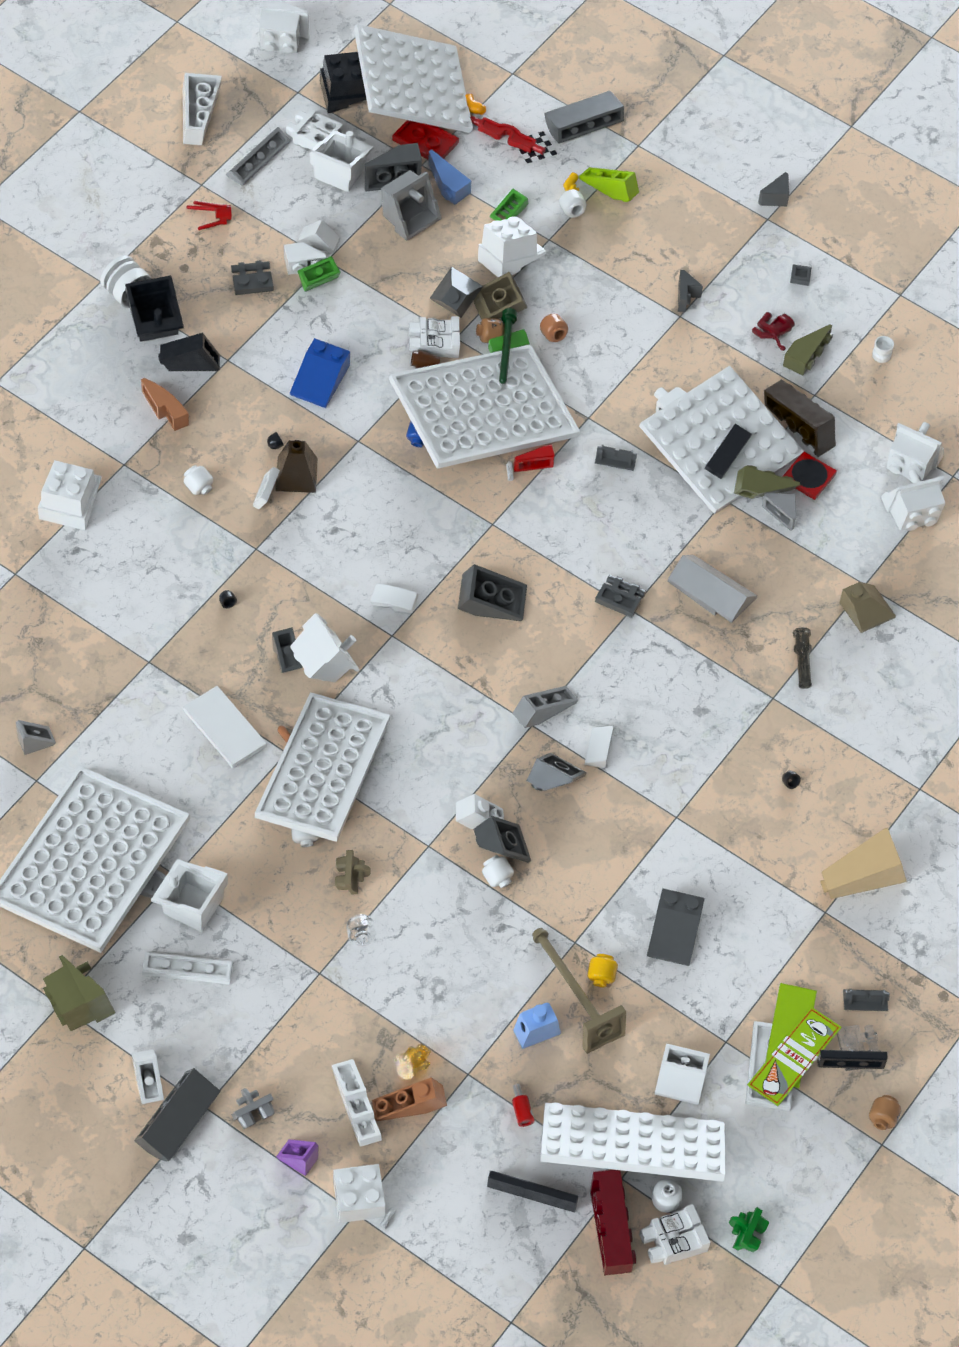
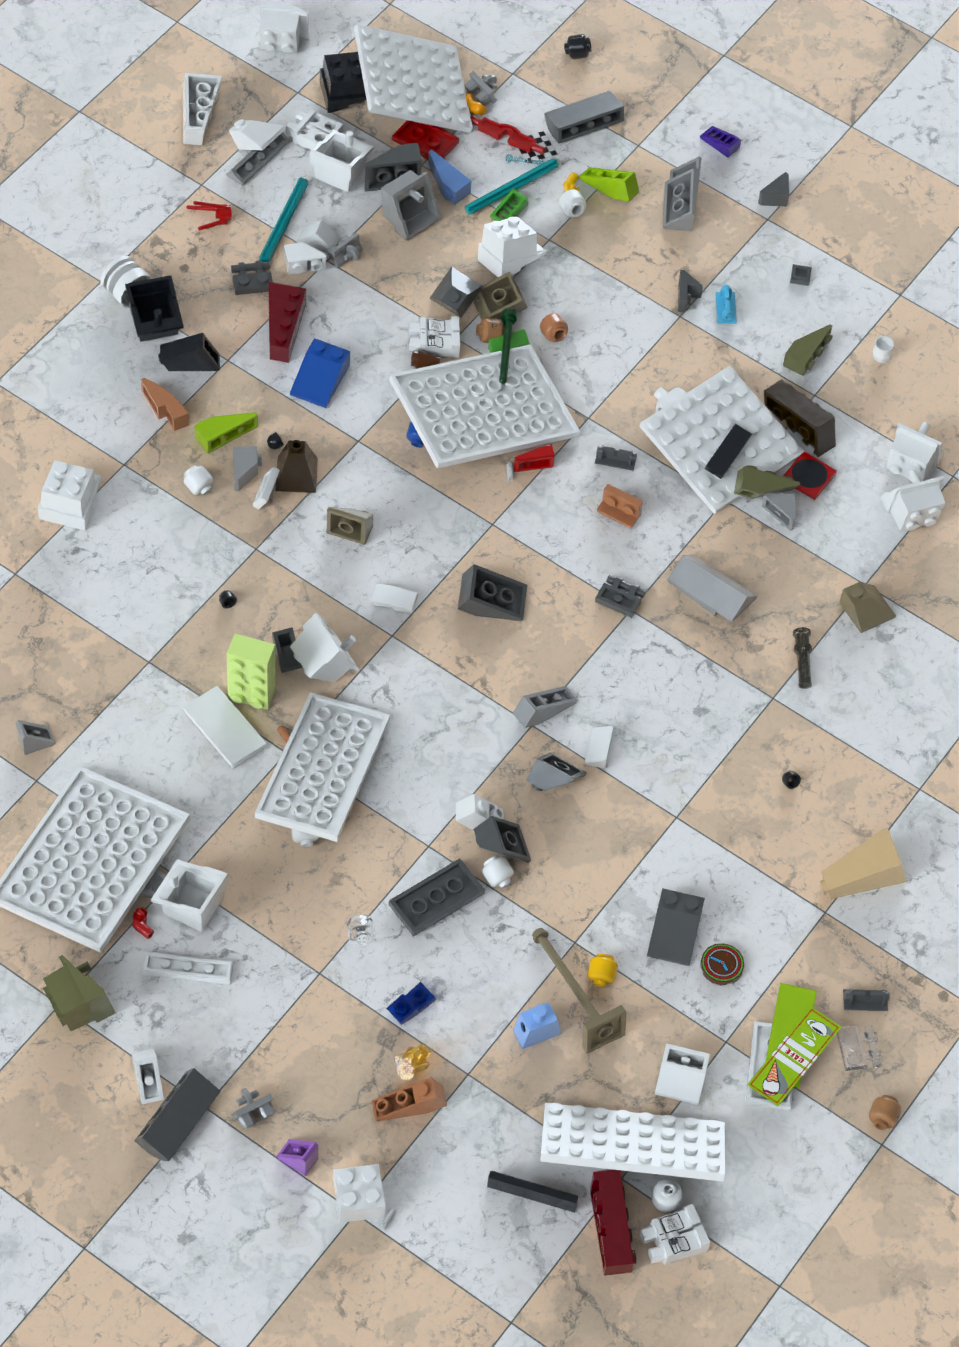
(139, 923): none -> red arm
(223, 429): none -> lime slope
(245, 465): none -> light grey slope
(251, 671): none -> yellowish green piece
(254, 134): none -> white slope
(283, 220): none -> teal axle
(285, 316): none -> dark red wedge
(318, 273): bright green slope -> none
(346, 250): none -> light grey hips
(349, 524): none -> dark tan slope
(354, 870): dark tan hips -> none
(356, 1102): white slope -> none
(411, 1004): none -> clear blue slope
(436, 897): none -> dark grey plate
(486, 93): none -> light grey hips
(509, 158): none -> clear light blue hinge
(516, 183): none -> teal axle
(522, 1108): red piece -> none
(578, 46): none -> black head
(620, 506): none -> nougat bracket
(681, 196): none -> light grey slope
(722, 964): none -> tile
(726, 305): none -> medium azure hinge
(730, 142): none -> dark purple slope
(744, 1227): green hips -> none
(779, 326): dark red piece -> none
(852, 1059): black tile -> none

